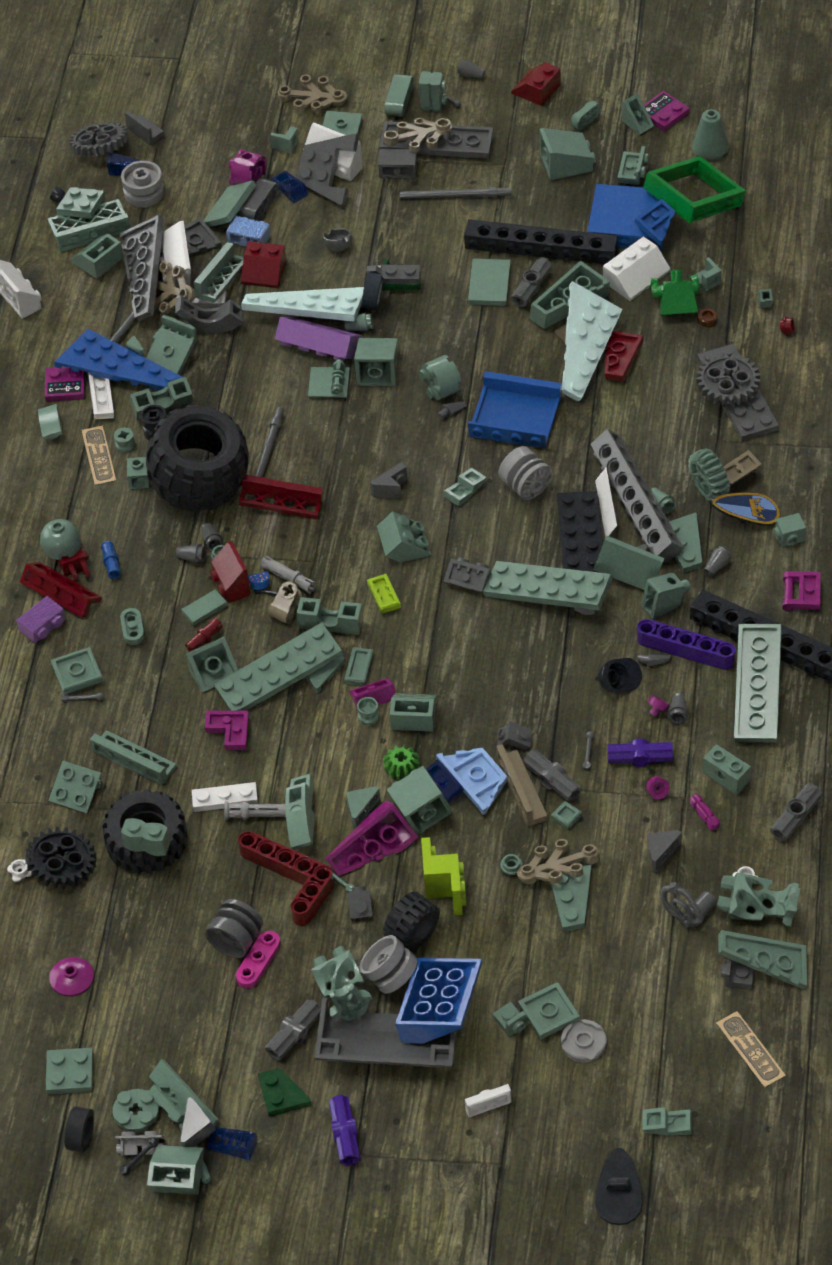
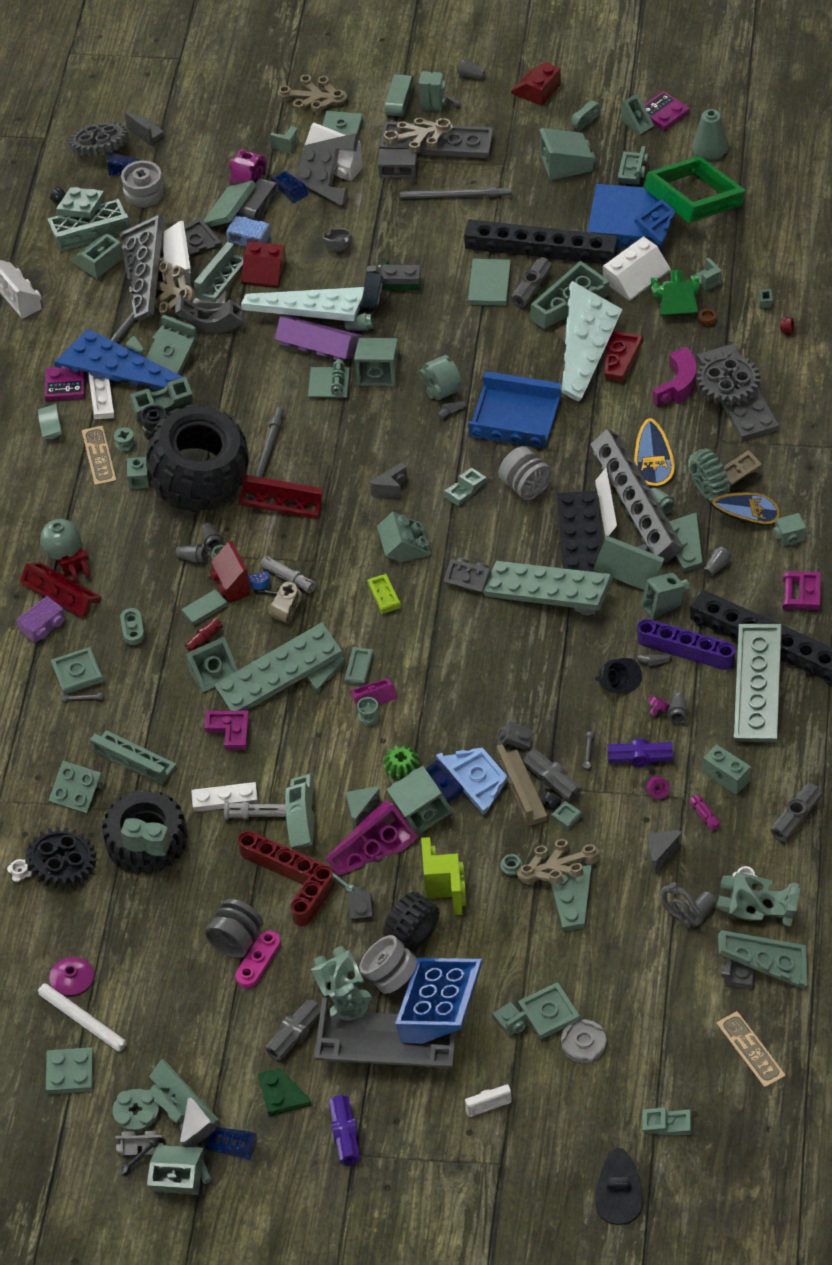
(79, 1129): black tyre -> none
(82, 1017): none -> white axle
(110, 559): blue pin -> none
(345, 620): sand green arch -> none
(412, 712): sand green slope -> none
(550, 798): none -> black hinge
(654, 454): none -> shield
(681, 387): none -> magenta arch

